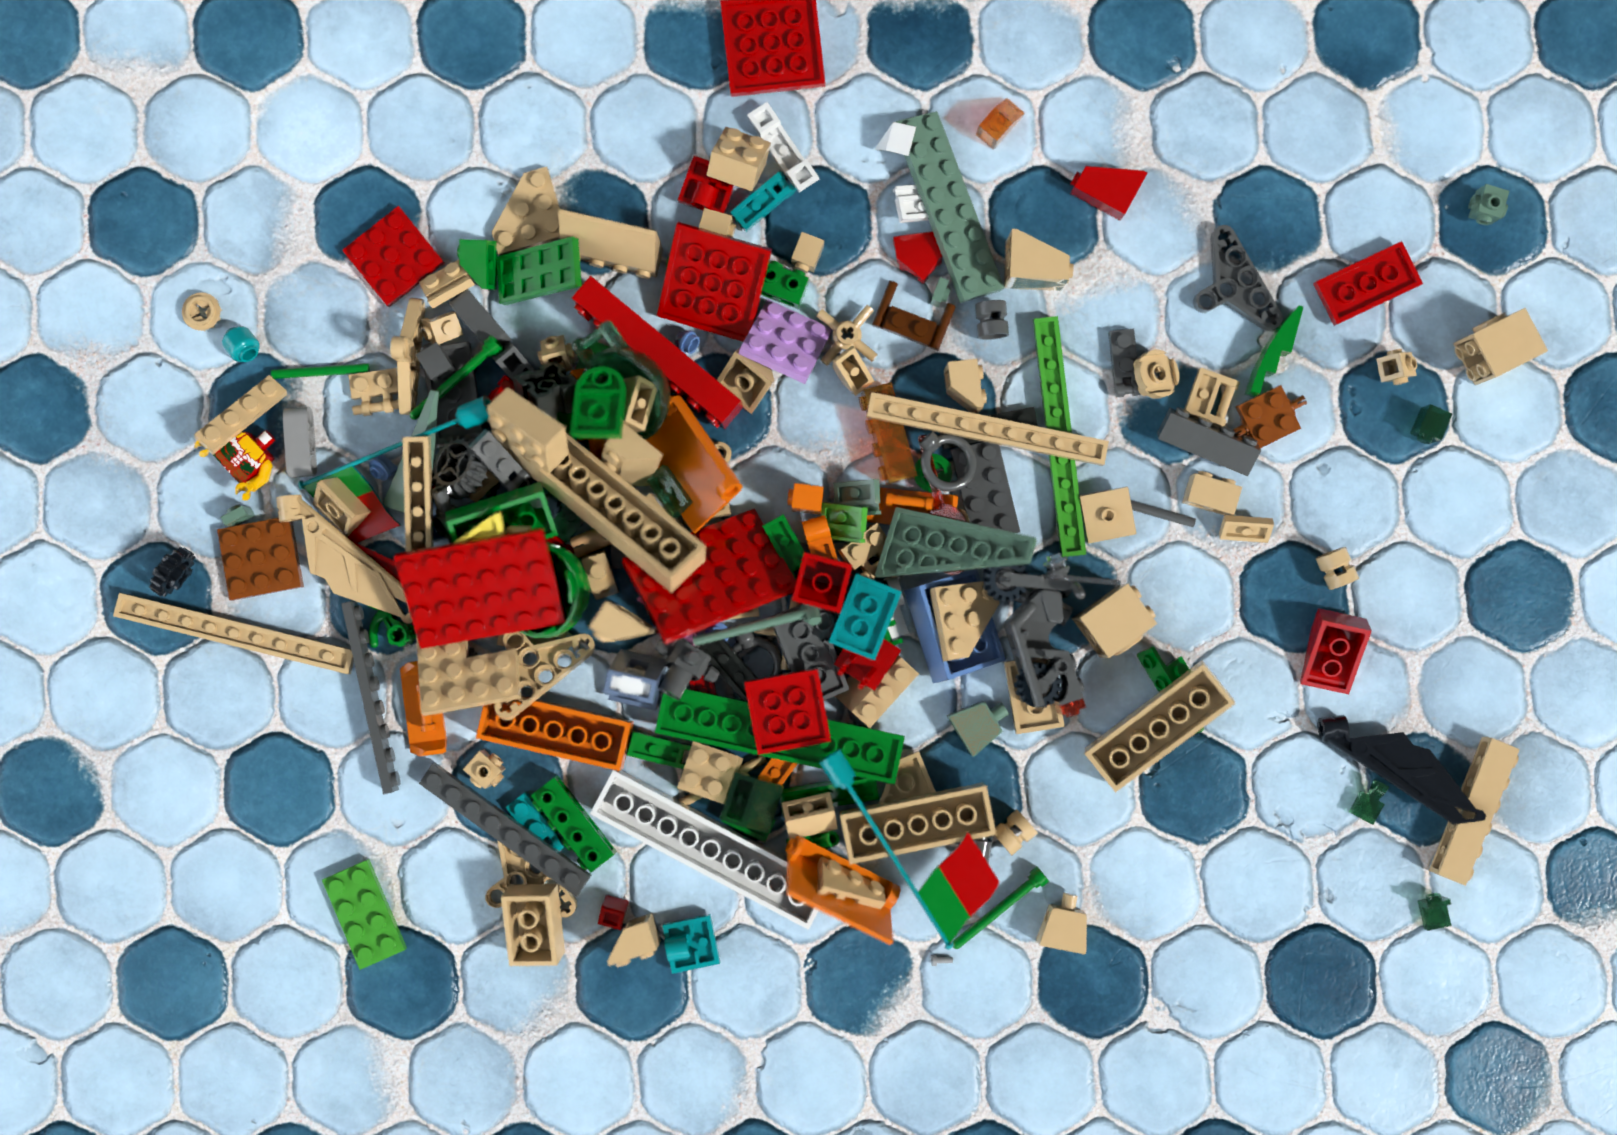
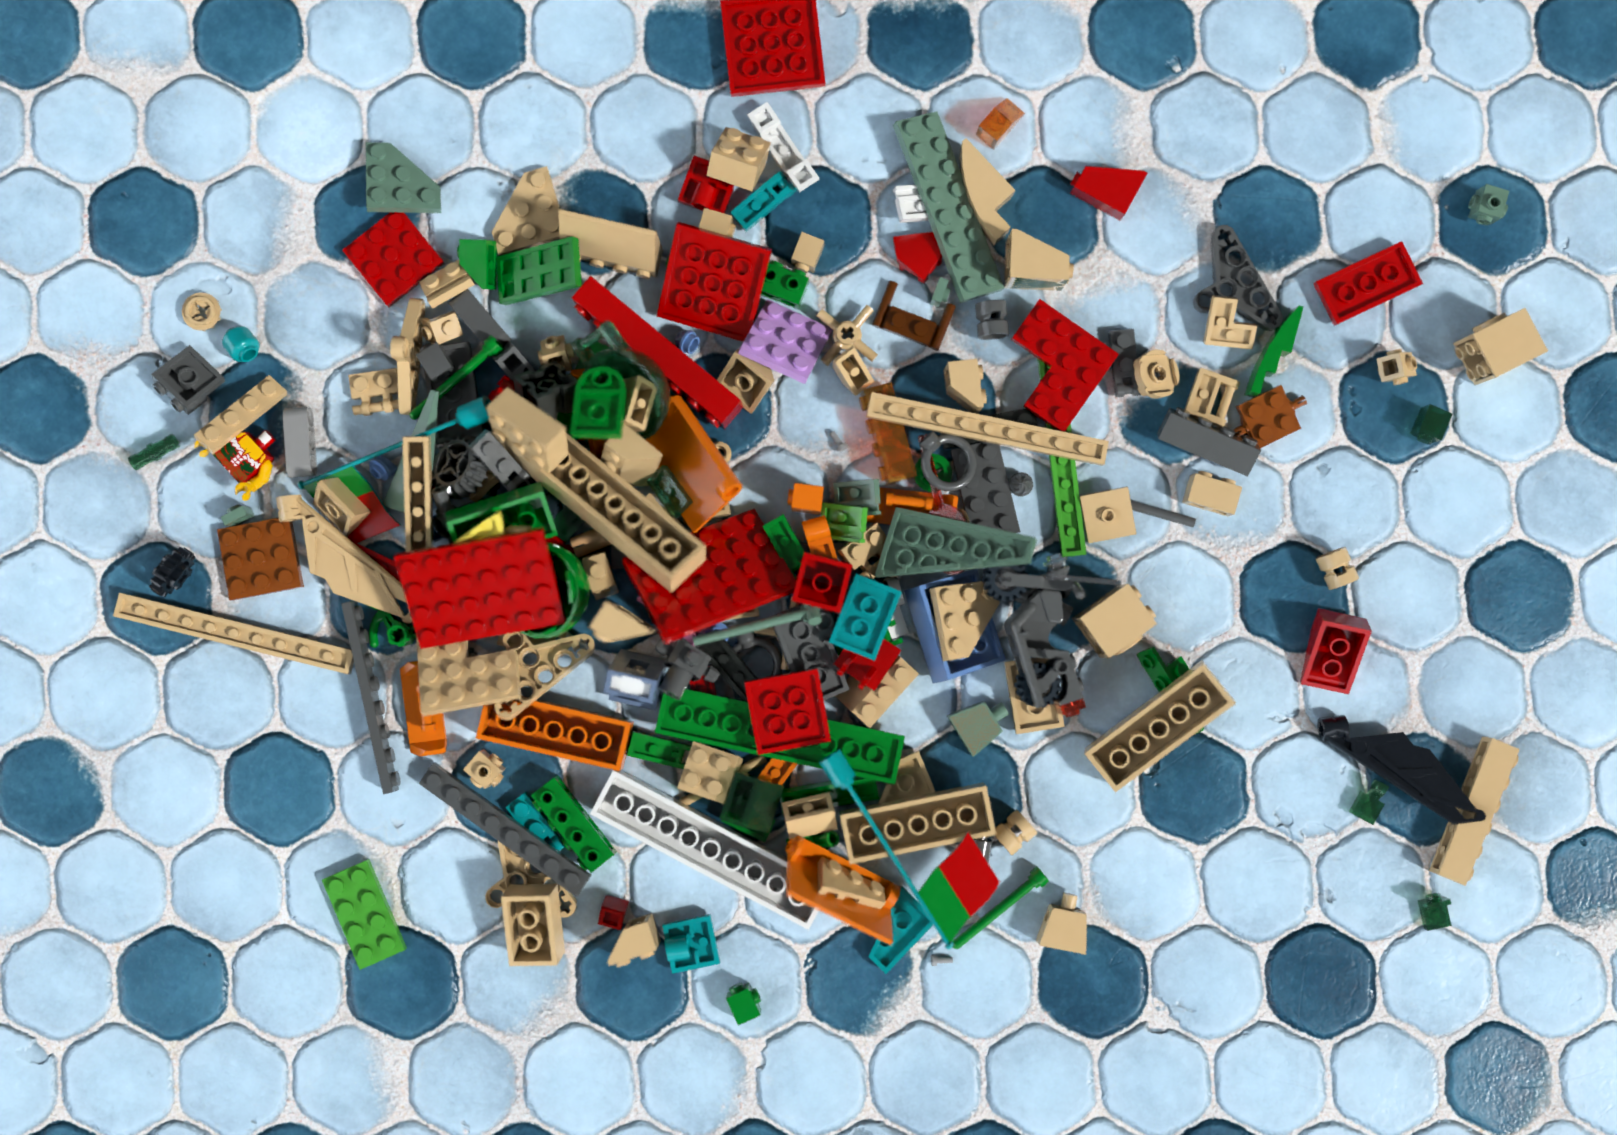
(154, 452): none -> clear green pin
(187, 380): none -> dark grey plate
(320, 371): green bar -> none
(397, 183): none -> sand green plate
(744, 1002): none -> green brick
(841, 446): none -> light grey piece
(897, 139): white sticker -> none
(908, 926): none -> teal wing
(985, 191): none -> tan slope
(1021, 484): none -> dark grey plate
(1074, 360): none -> red plate
(1222, 329): none -> tan plate
(1246, 528): tan plate -> none

